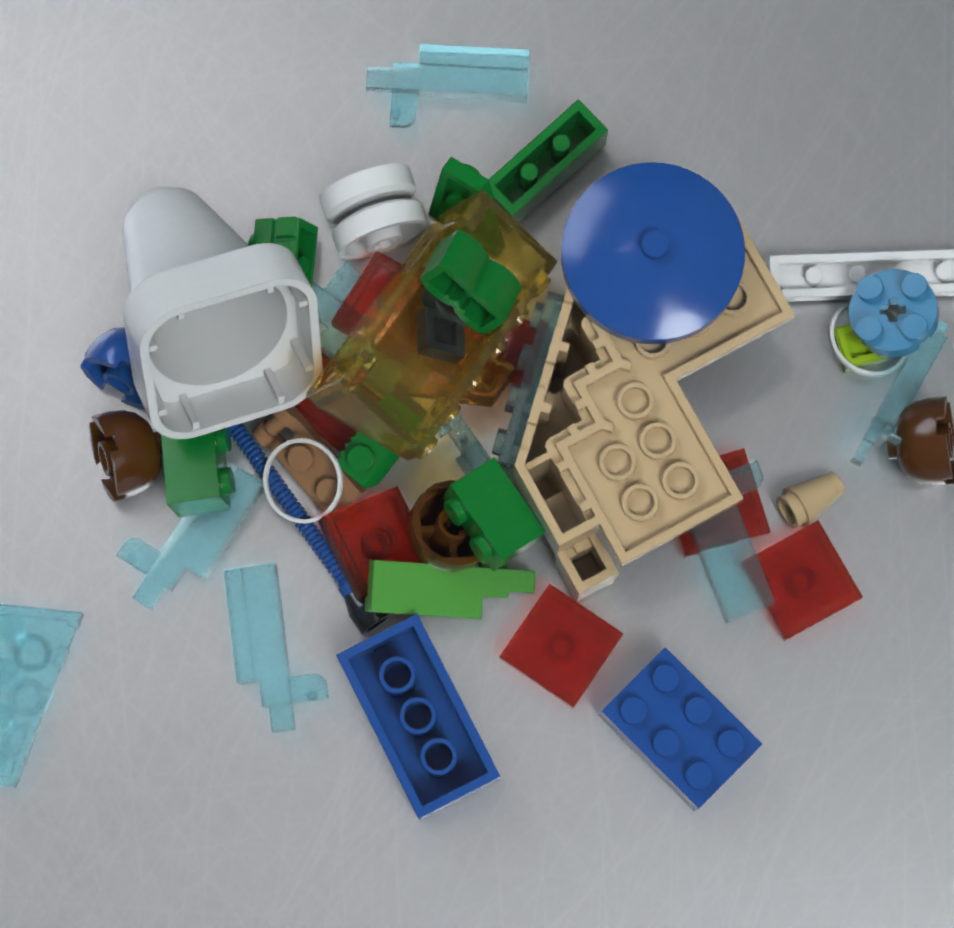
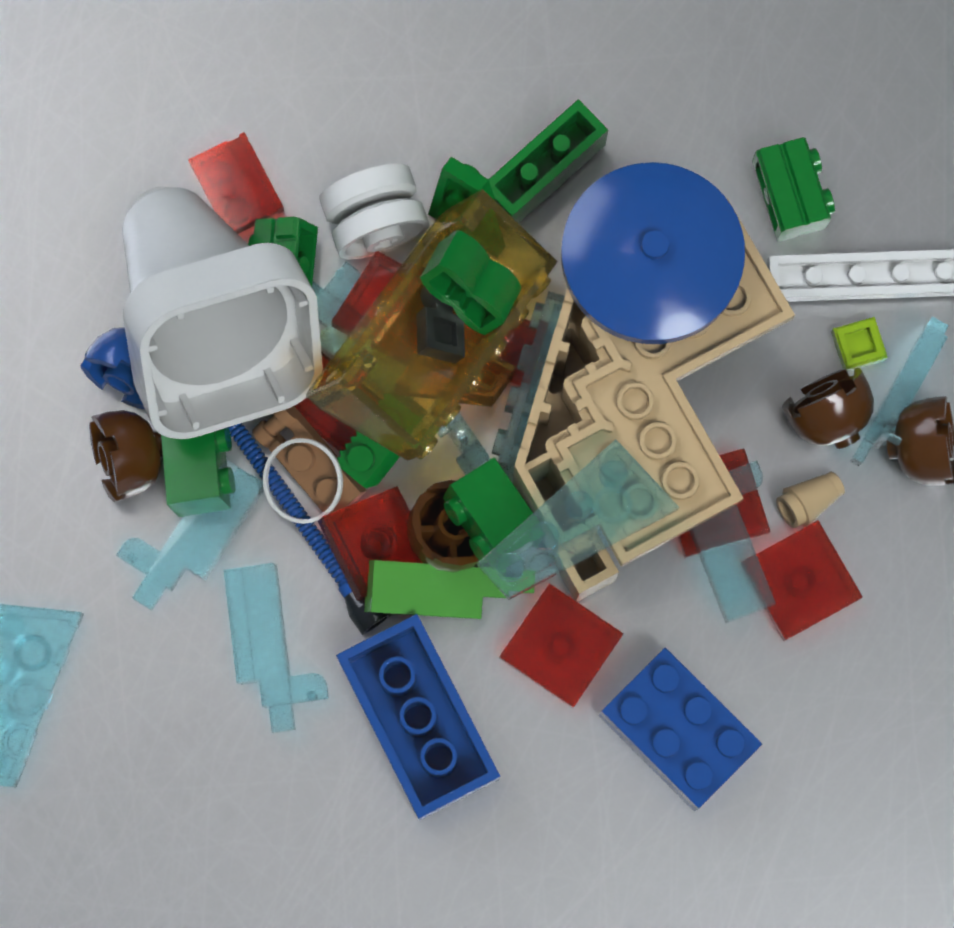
(236, 183): none -> clear red plate
(452, 74): clear light blue piece -> none
(585, 516): none -> clear light blue wing
(793, 189): none -> green brick
(832, 409): none -> reddish brown cylinder
(847, 364): white piece -> none
(889, 288): dark azure plate -> none

